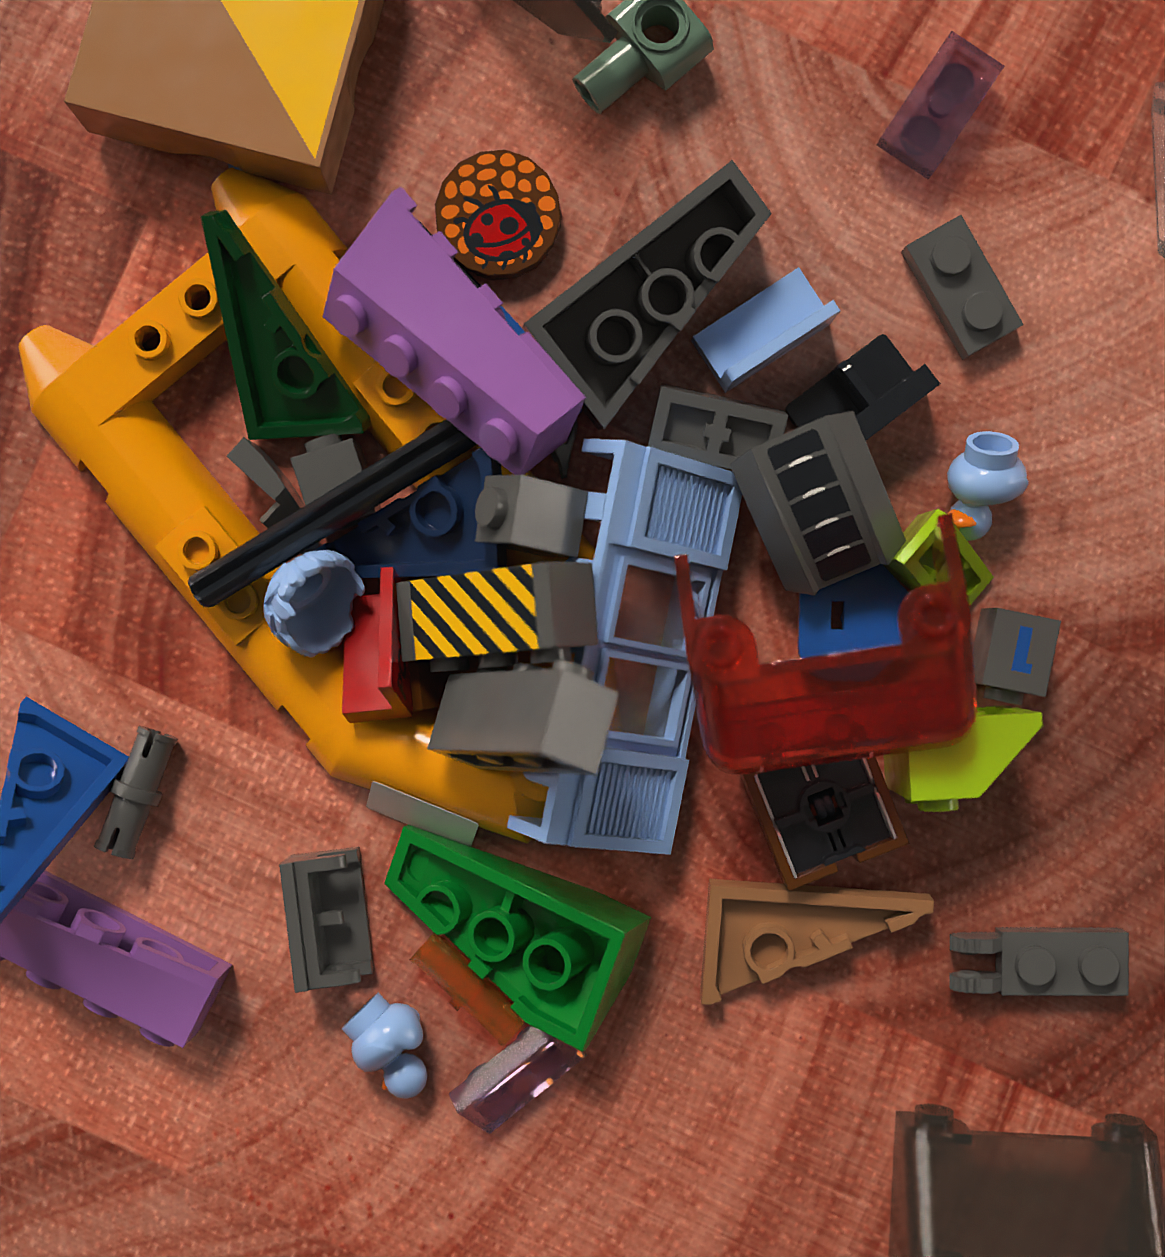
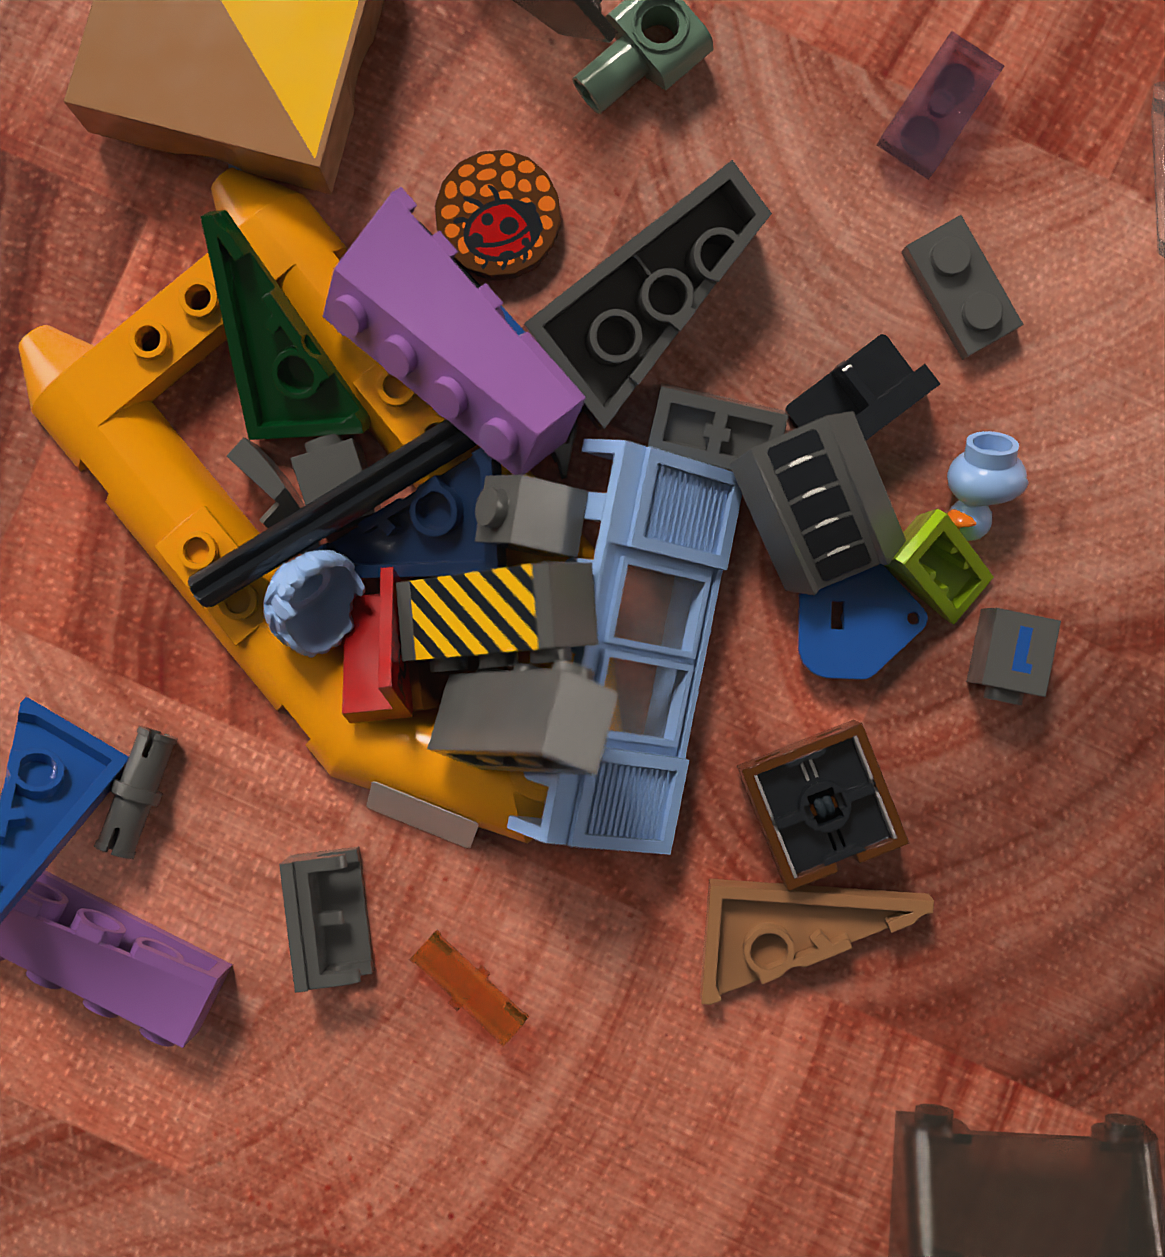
(380, 1036): light blue animal -> none
(513, 1078): plate -> none
(534, 935): green wedge -> none
(763, 329): light blue panel -> none
(837, 702): clear red windscreen -> none
(964, 770): lime slope -> none
(1046, 961): dark grey hinge -> none

